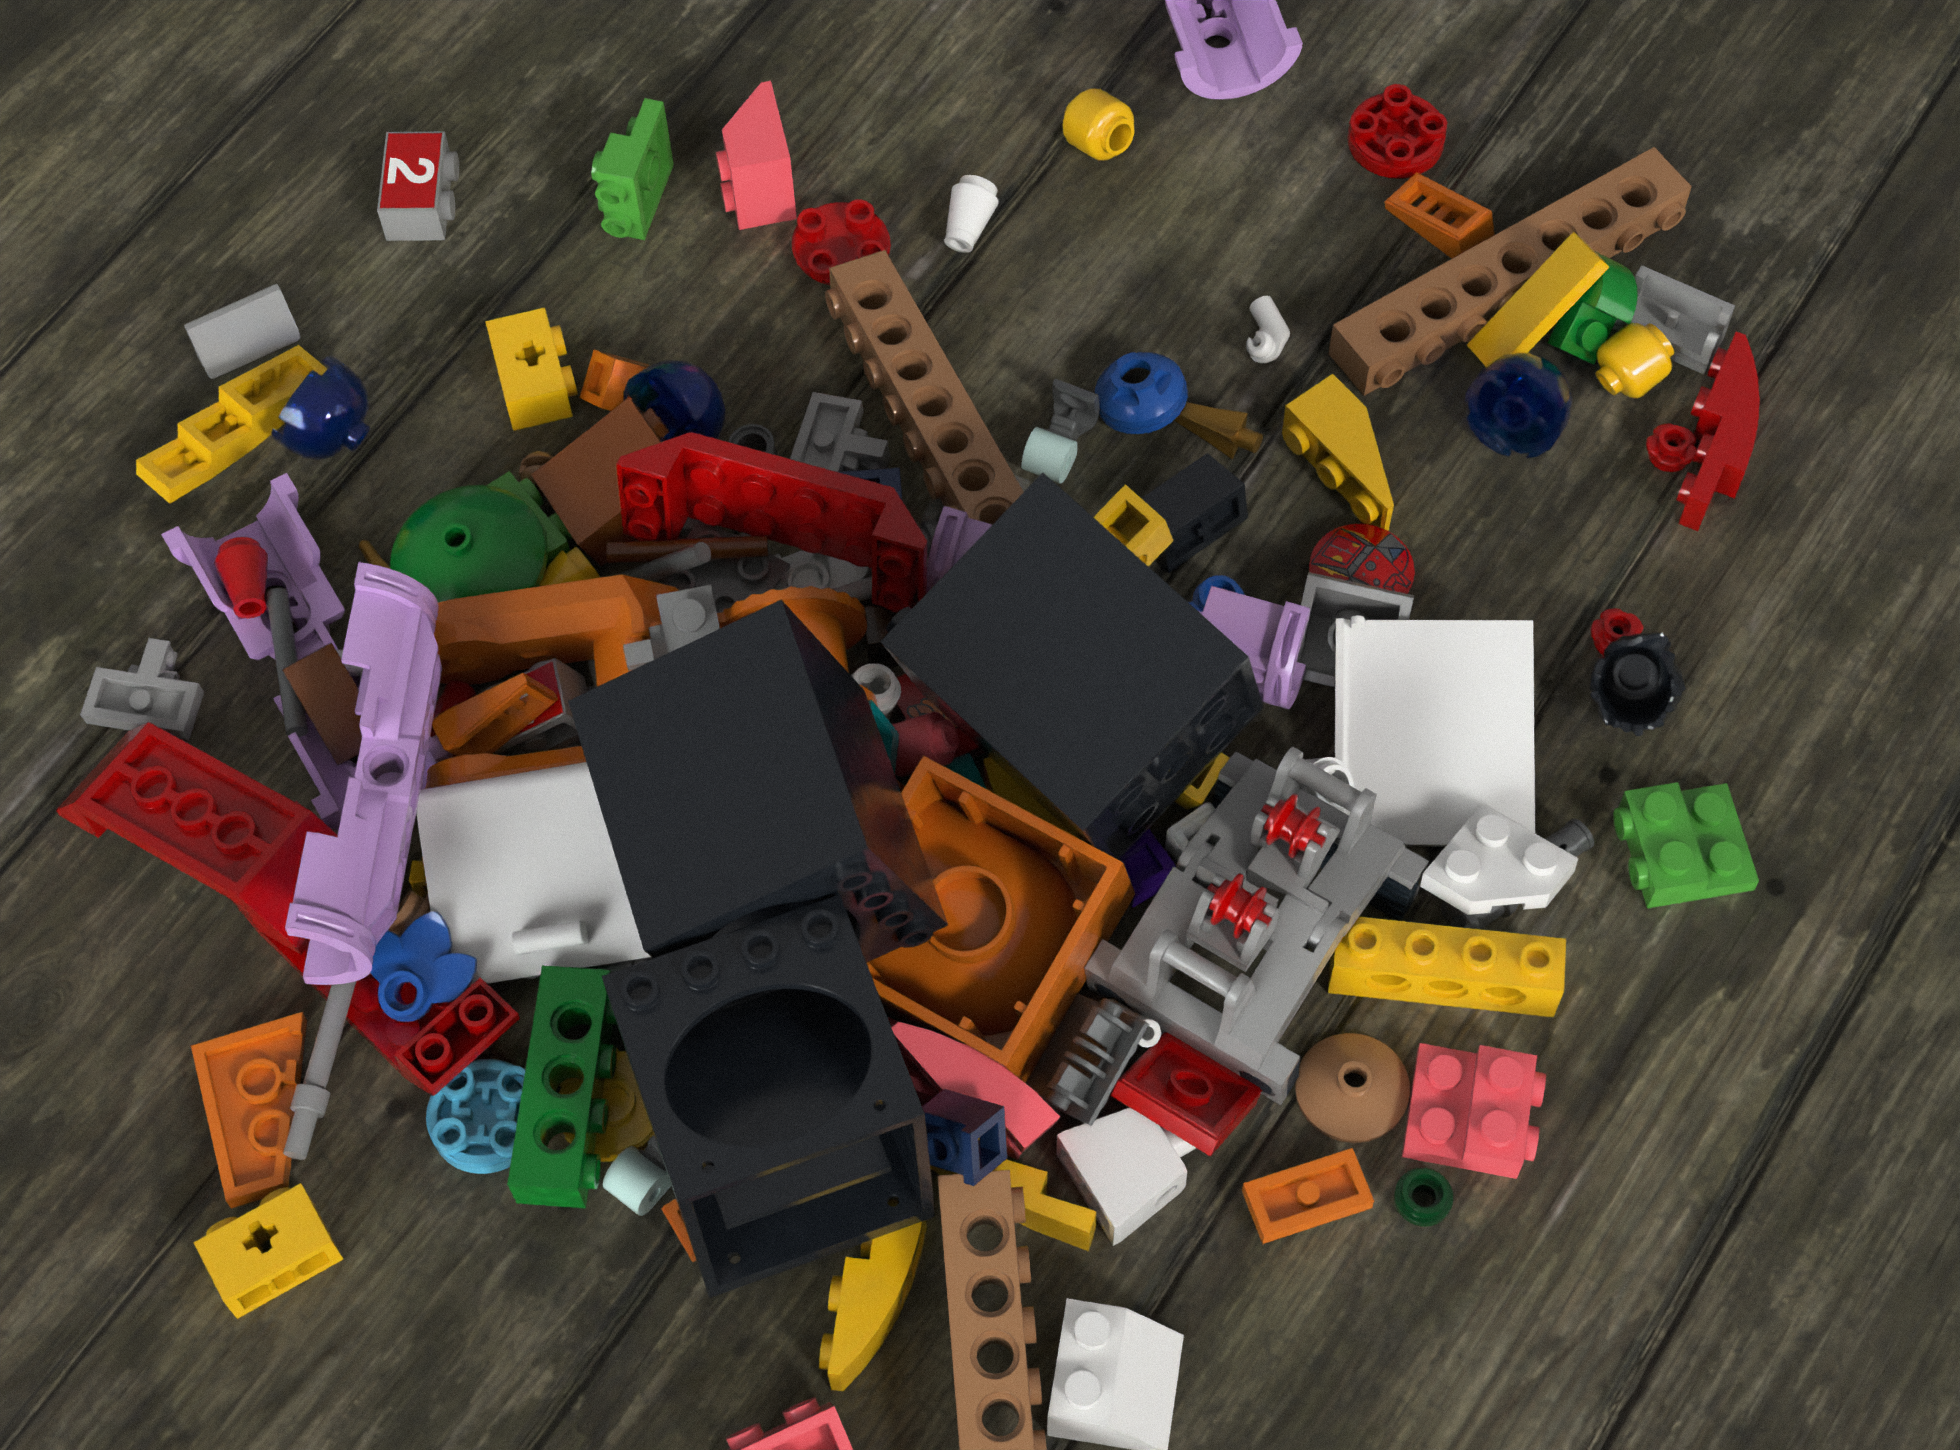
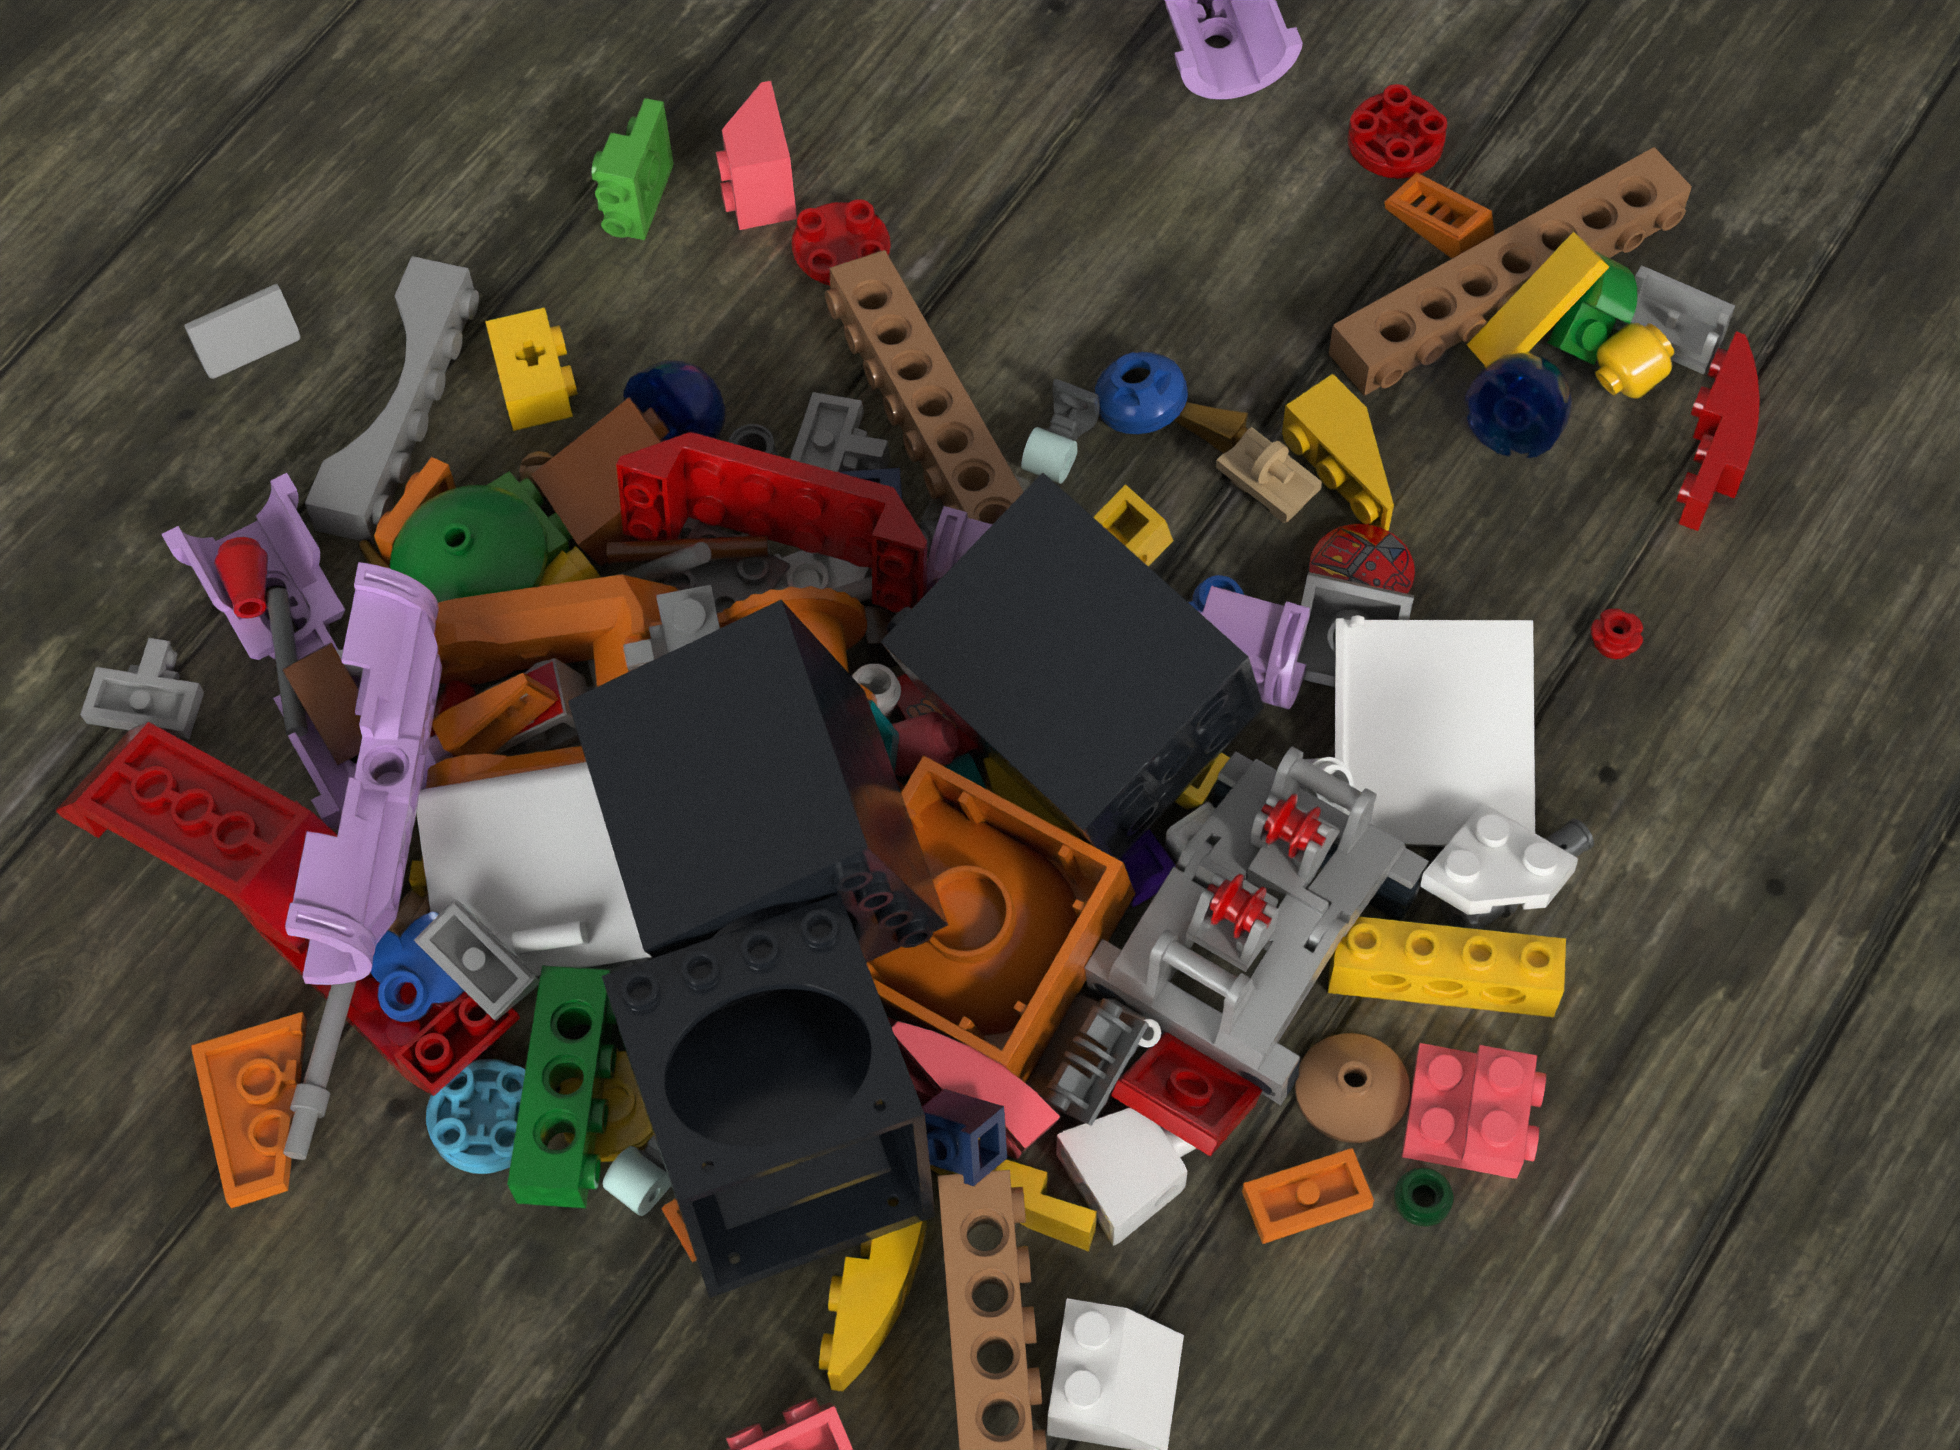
(228, 428): yellow slope -> none
(298, 1250): yellow brick -> none
(325, 413): clear blue cylinder -> none
(361, 479): none -> light grey arch
(416, 186): brick -> none
(422, 486): none -> orange plate
(477, 960): none -> light grey slope
(608, 378): orange panel -> none
(969, 211): white cone -> none
(1098, 124): yellow head -> none
(1198, 508): black hinge -> none
(1269, 474): none -> tan hips
(1272, 333): white arm -> none
(1637, 683): black hair -> none
(1669, 457): red plate -> none
(1684, 843): bright green plate -> none

